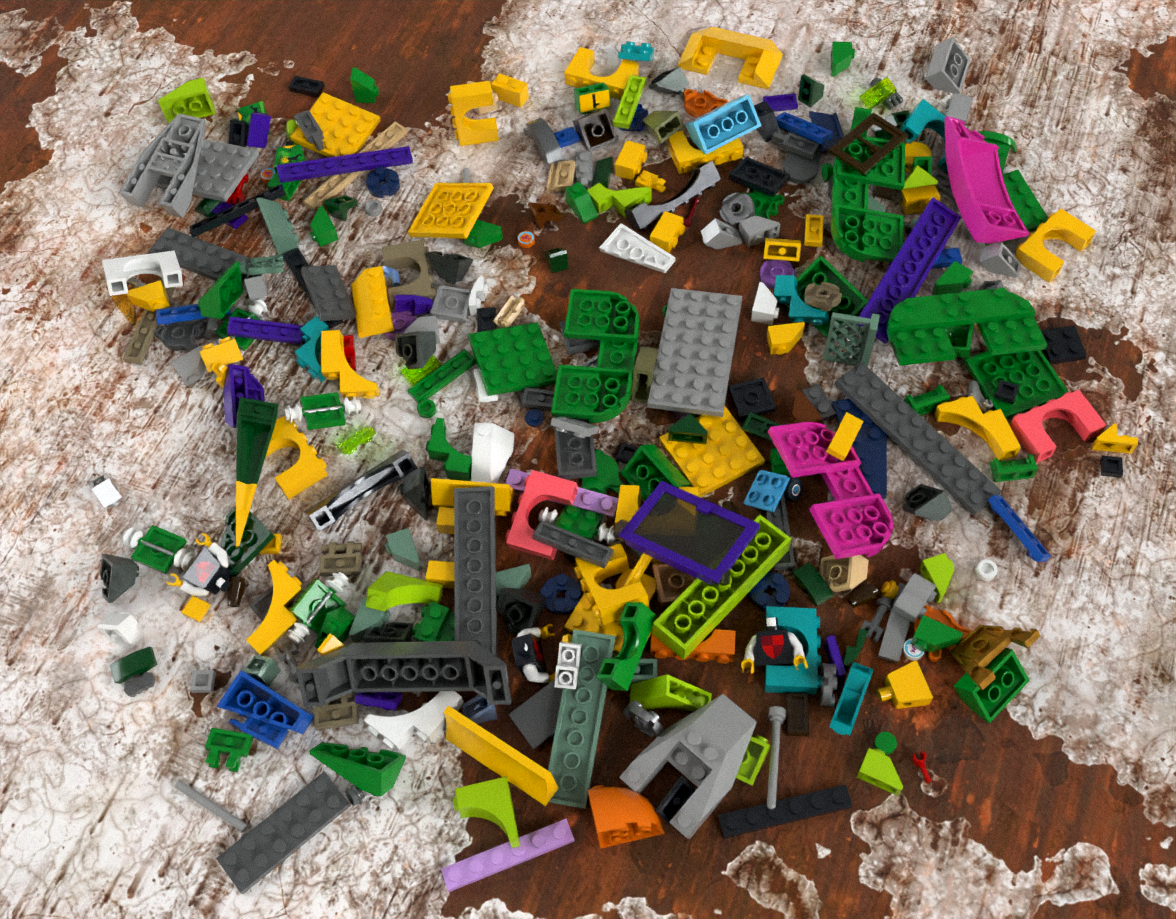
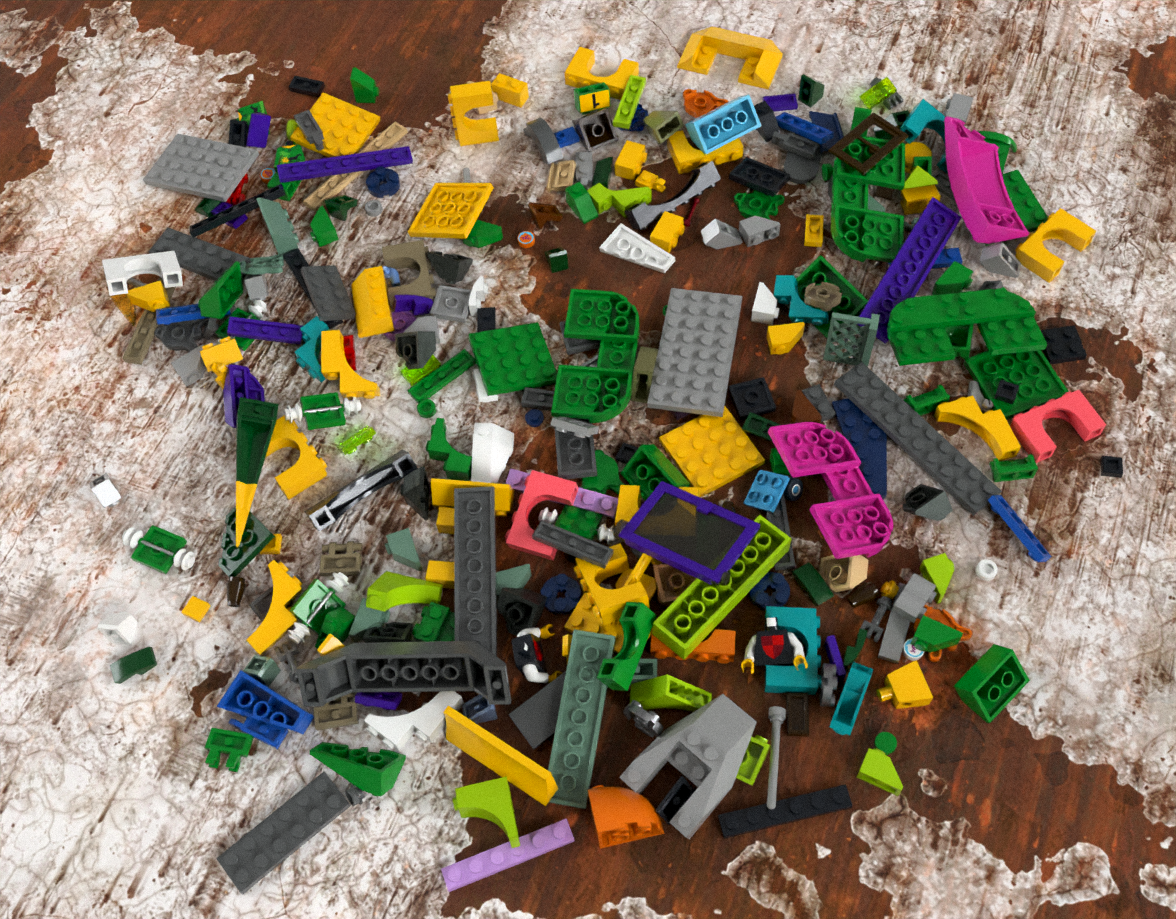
(117, 576): pearl dark grey slope -> none
(139, 684): dark grey piece -> none
(171, 154): light grey wedge -> none
(188, 99): lime slope -> none
(203, 681): light grey plate -> none
(207, 572): torso -> none
(211, 806): light grey bar -> none
(509, 312): tan hinge -> none
(568, 665): white slope -> none
(635, 52): teal plate -> none
(670, 81): slope -> none
(688, 431): dark green slope -> none
(731, 202): flat silver plate -> none
(772, 268): medium lavender tile -> none
(782, 249): yellow brick -> none
(841, 56): green slope -> none
(844, 436): yellow tile -> none
(921, 764): red hand -> none
(948, 67): light grey slope -> none
(984, 645): pearl gold wing -> none
(1110, 442): yellow slope -> none

